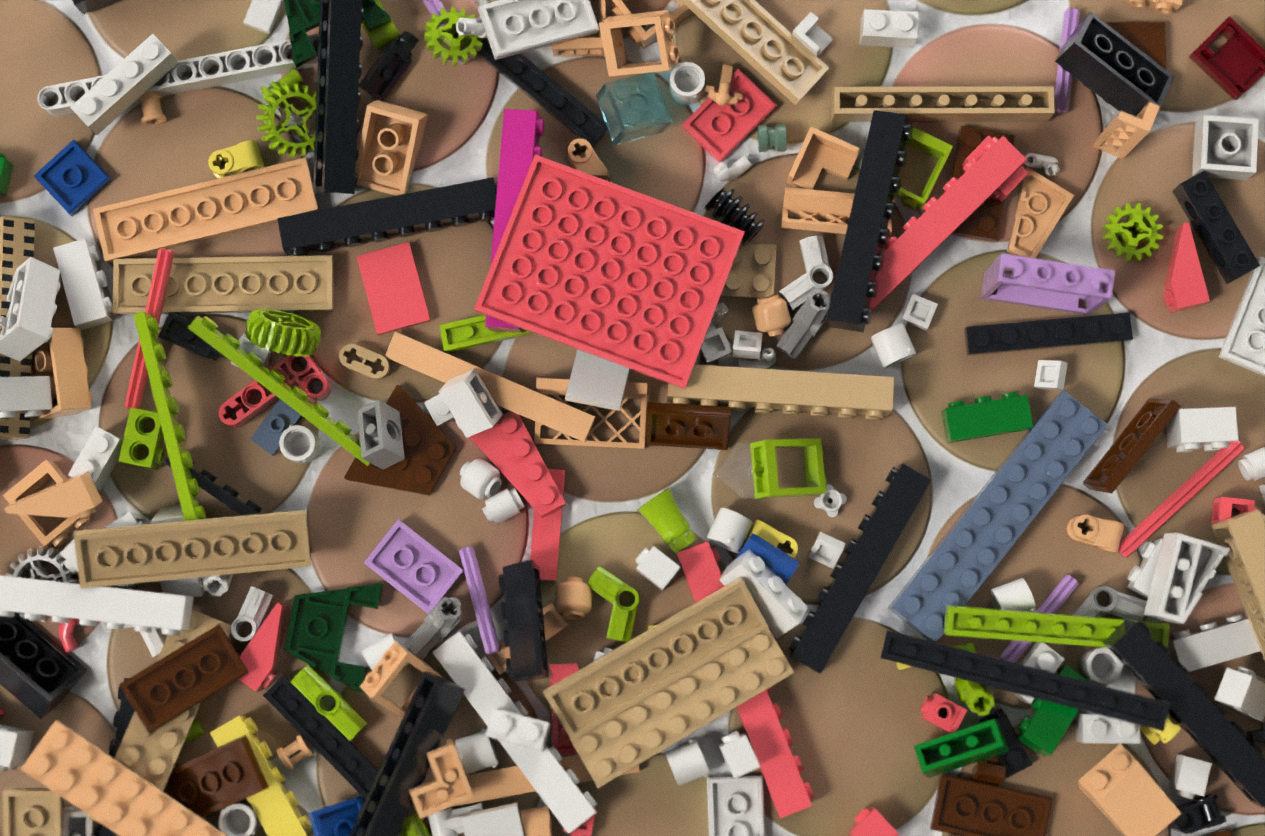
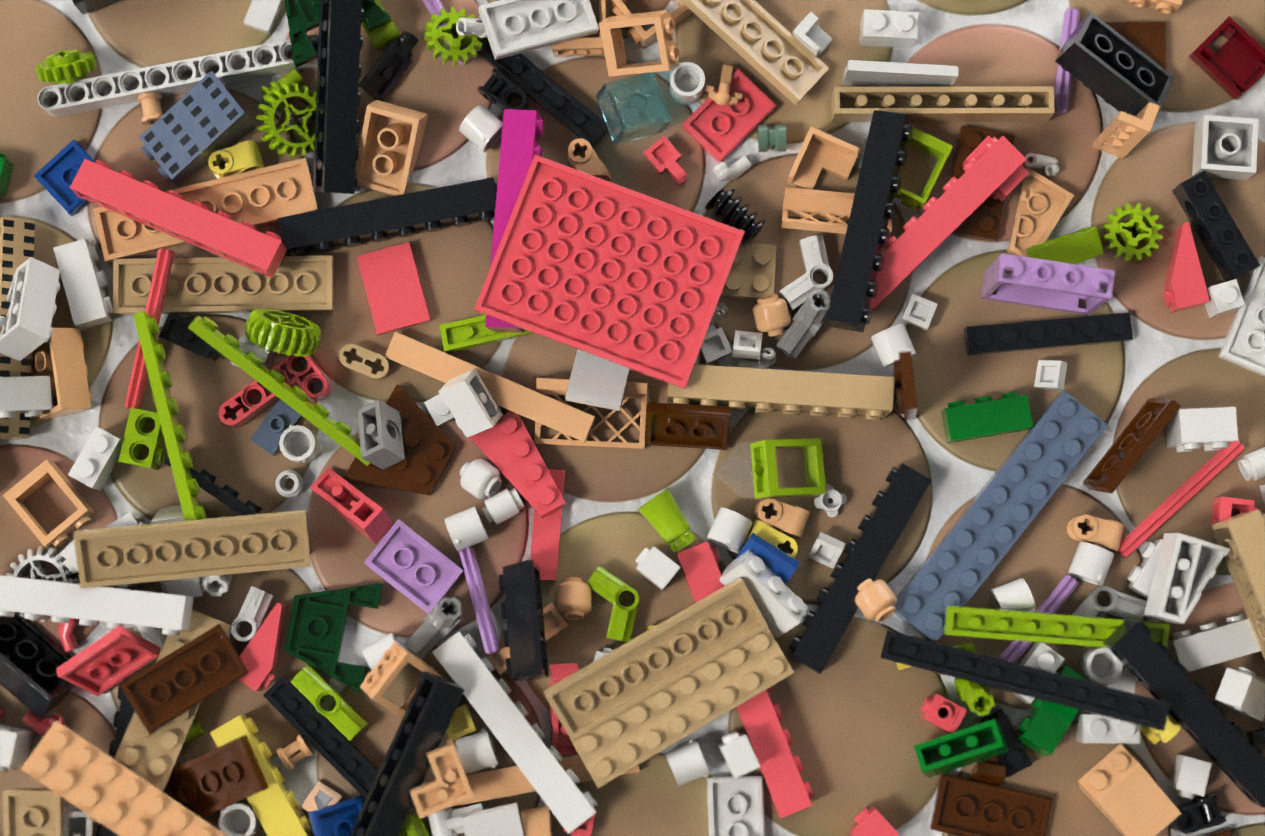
(39, 725): none -> coral arm
(63, 499): light nougat slope -> none
(65, 66): none -> lime gear
(108, 661): none -> coral tile
(124, 84): white brick -> none
(178, 217): none -> coral brick
(194, 129): none -> sand blue slope
(281, 480): none -> white plate
(321, 797): none -> light nougat slope
(352, 505): none -> coral slope
(461, 723): none -> light yellow plate
(466, 528): none -> white piece
(482, 128): none -> white piece
(501, 90): none -> black piece
(518, 729): white brick -> none
(664, 158): none -> coral plate
(786, 517): none -> light nougat piece
(875, 600): none -> light nougat head
(898, 74): none -> white tile
(904, 379): none -> reddish brown plate
(1069, 248): none -> lime beam
(1091, 563): none -> white piece
(1224, 298): none -> white brick

